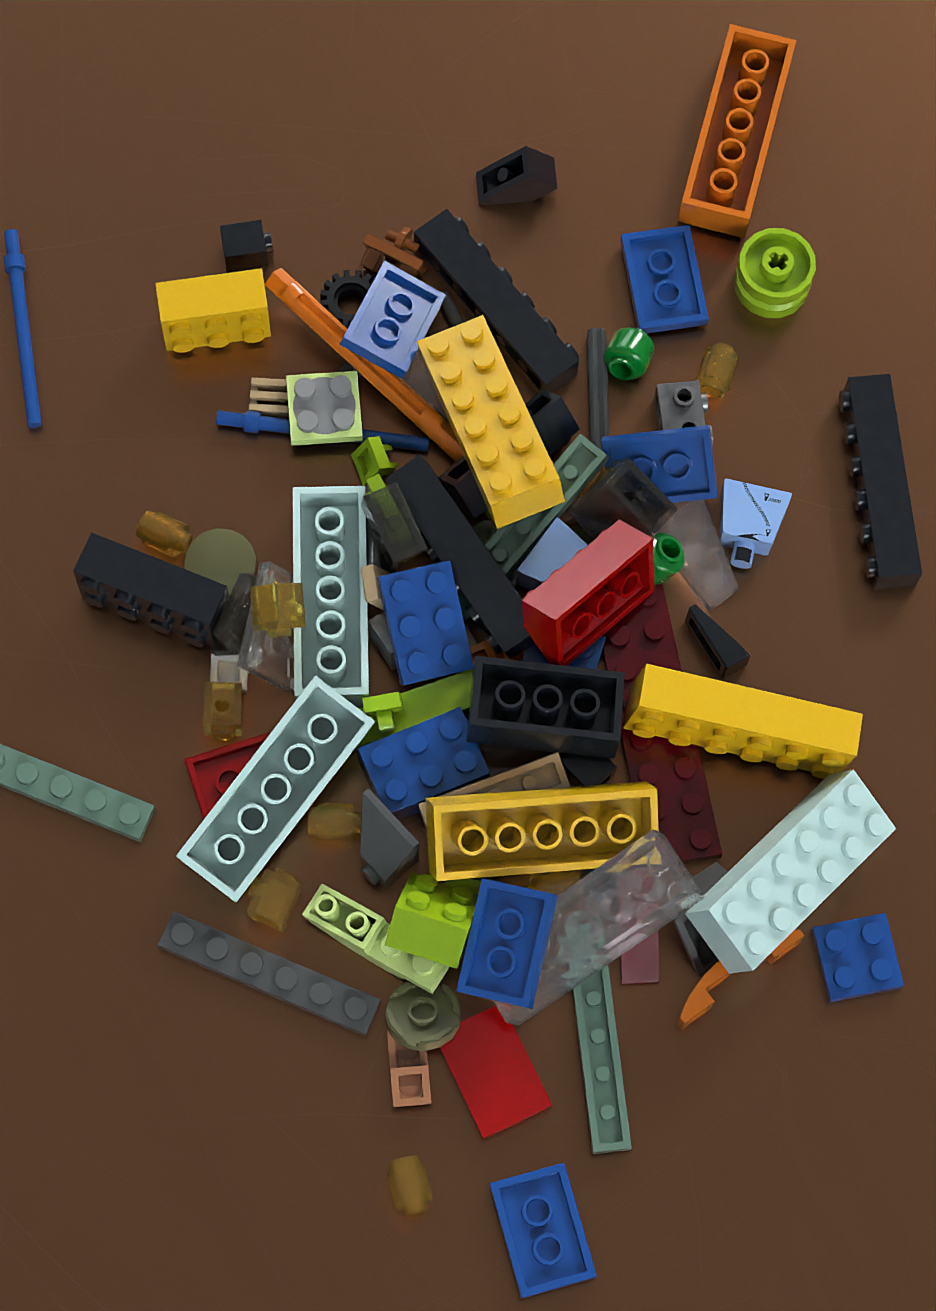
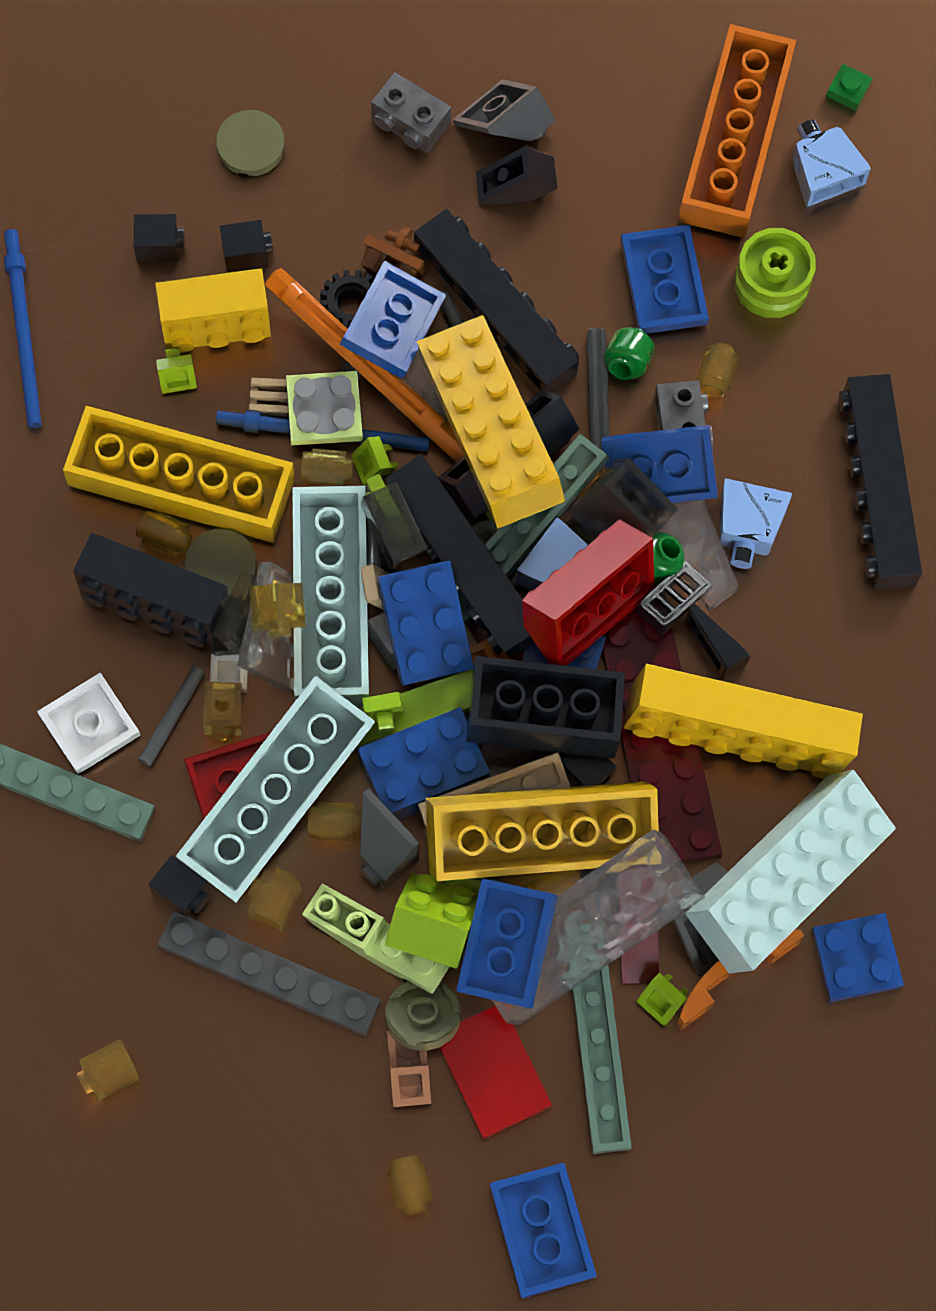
(88, 723): none -> white plate
(107, 1070): none -> clear yellow brick
(157, 237): none -> black brick
(171, 716): none -> dark grey bar
(176, 372): none -> lime tile
(179, 474): none -> yellow brick
(180, 887): none -> black brick
(250, 142): none -> olive tile
(326, 467): none -> clear yellow brick
(410, 113): none -> flat silver brick
(508, 111): none -> dark grey slope
(654, 616): none -> black slope
(662, 998): none -> lime tile
(826, 163): none -> light blue torso
(849, 87): none -> green plate

